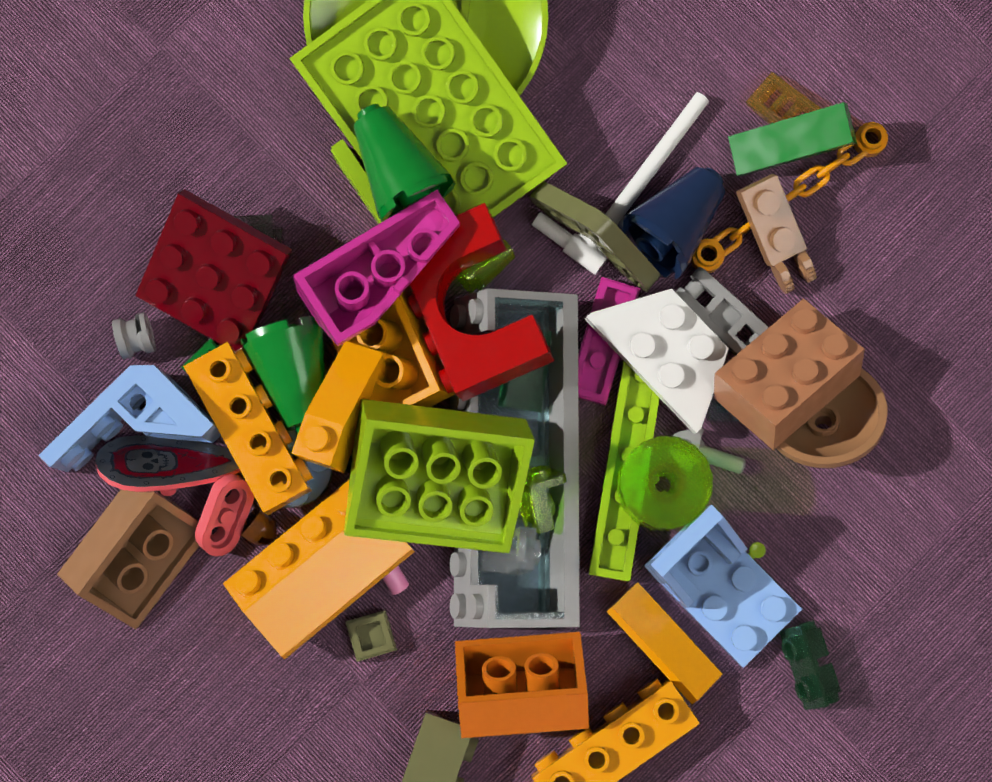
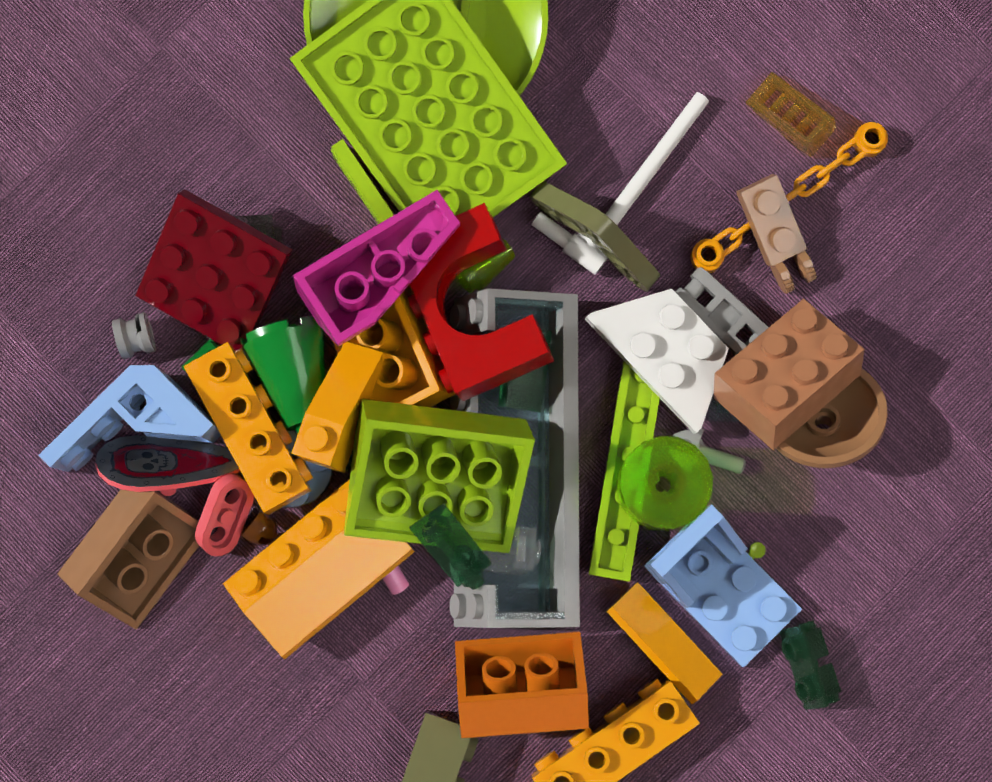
(371, 635): olive tile -> none
(396, 162): green cone -> none
(452, 547): none -> clear green hinge
(536, 503): clear neon green bracket -> none
(596, 358): dark pink tile -> none
(675, 220): dark blue cone -> none
(792, 139): green tile -> none

